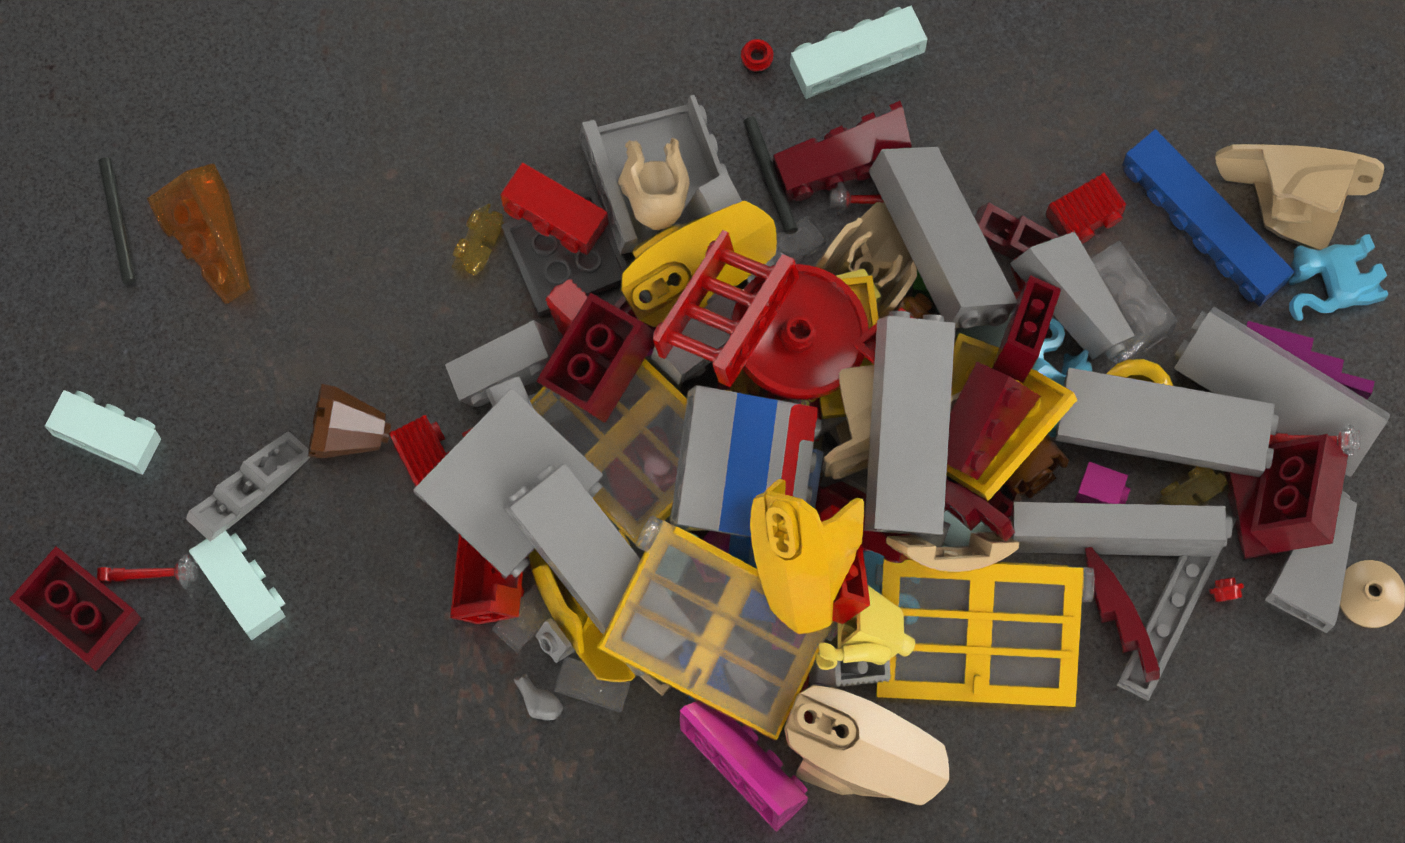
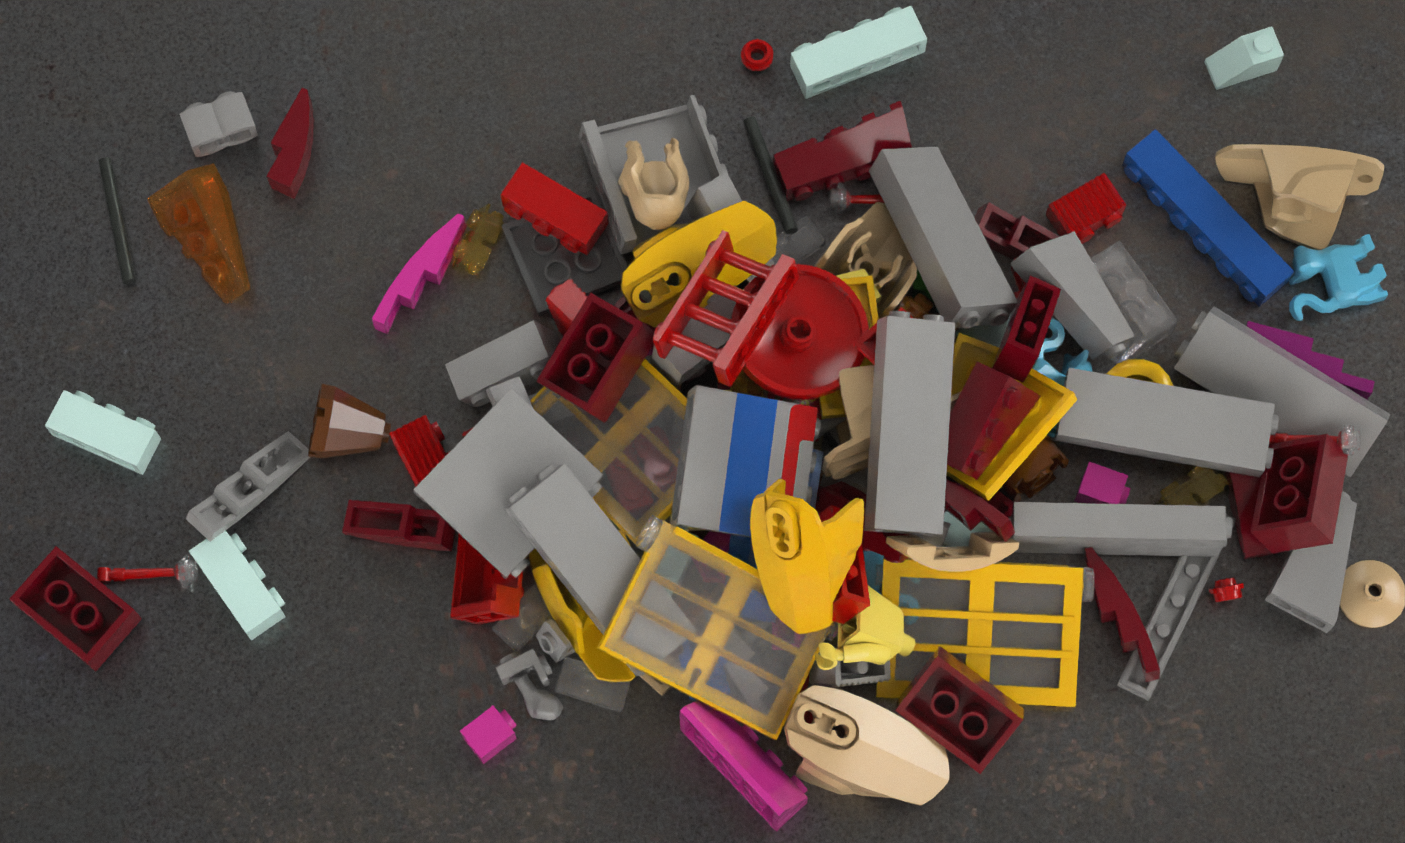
(218, 123): none -> light grey brick
(293, 146): none -> dark red slope
(398, 525): none -> dark red slope
(425, 265): none -> dark pink slope
(489, 733): none -> dark pink brick
(517, 665): none -> light grey bracket
(960, 710): none -> dark red brick
(1245, 58): none -> light aqua slope

